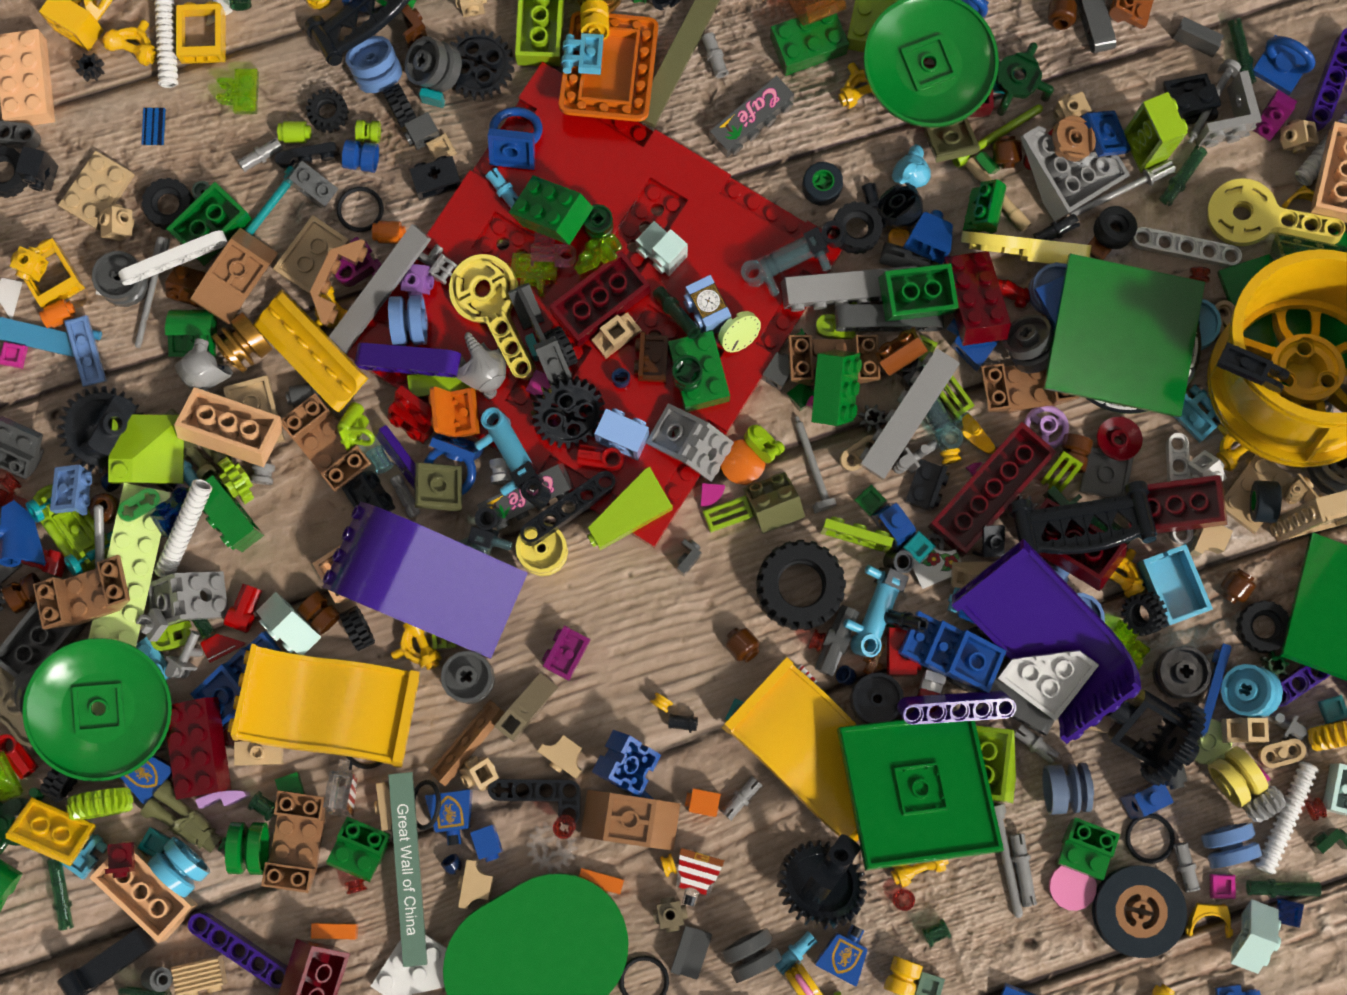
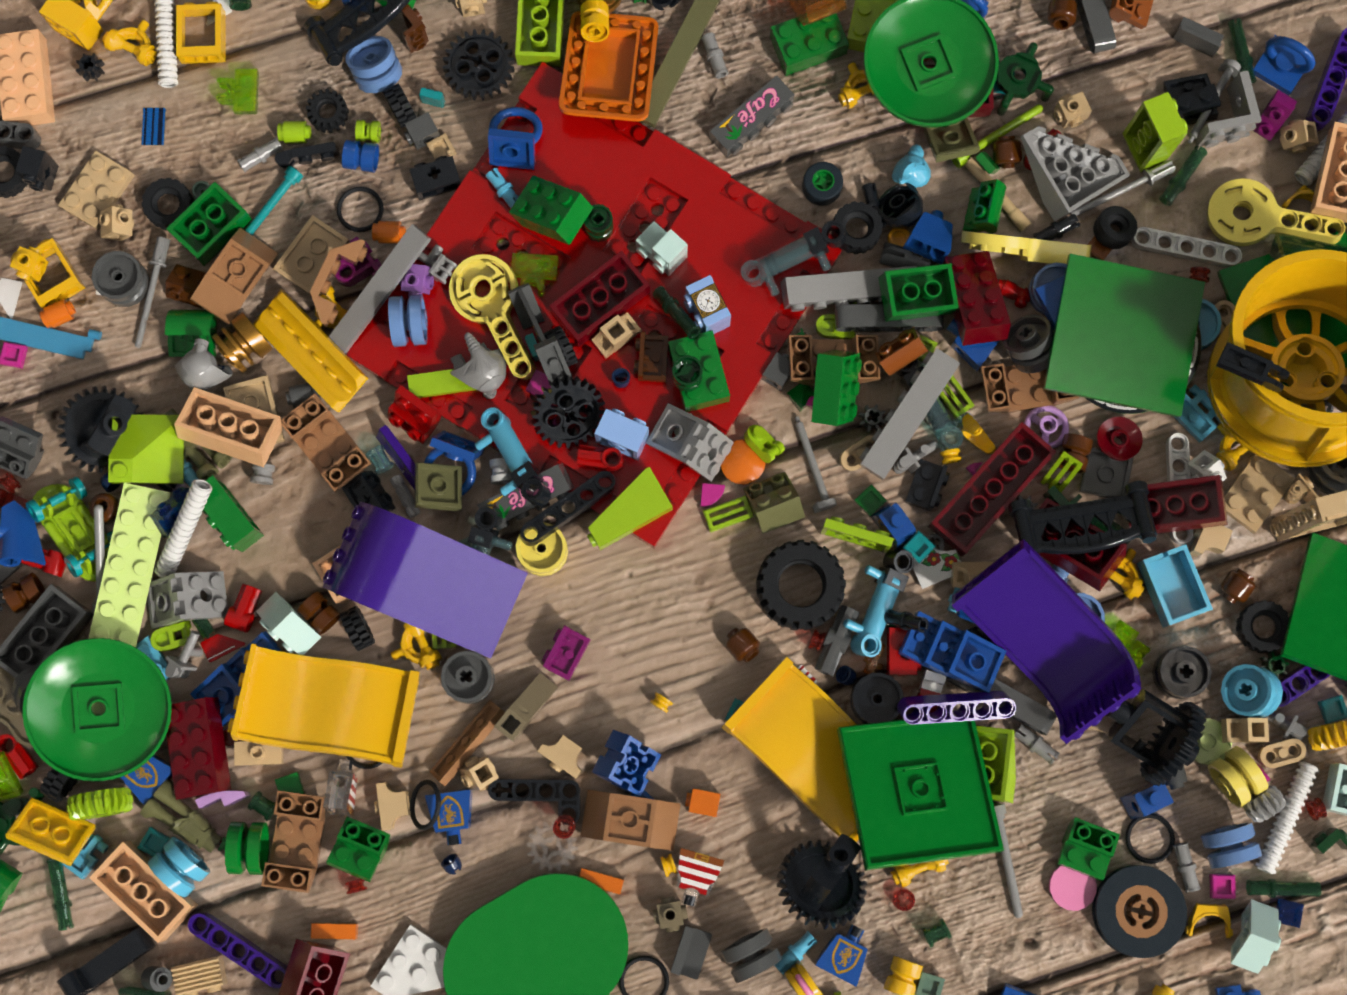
(71, 489): medium blue bracket -> none
(82, 596): medium nougat slope -> none
(85, 351): medium blue tile -> none
(120, 859): dark red bracket -> none
(136, 499): green beam -> none
(152, 624): light grey tile -> none
(172, 257): white beam -> none
(235, 480): lime gear -> none
(311, 184): dark grey brick -> none
(352, 427): lime piece -> none
(407, 360): dark purple beam -> none
(408, 869): sand green tile -> none
(433, 64): dark grey wheel -> none
(454, 412): orange bracket -> none
(474, 884): tan brick -> none
(487, 843): blue brick -> none
(545, 251): clear pink piece -> none
(590, 56): medium azure plate -> none
(596, 251): clear neon green plate -> none
(683, 722): black pin -> none
(687, 561): dark grey bracket -> none
(739, 332): yellowish green tile -> none
(741, 798): light grey pin -> none
(992, 541): black bracket -> none
(1023, 870): light grey pin -> none
(1049, 679): white plate -> none
(1063, 143): medium nougat plate -> none
(1064, 789): sand blue wheel -> none
(1108, 133): blue tile -> none
(1155, 611): black tyre -> none
(1220, 658): blue plate -> none
(1265, 501): black wheel -> none

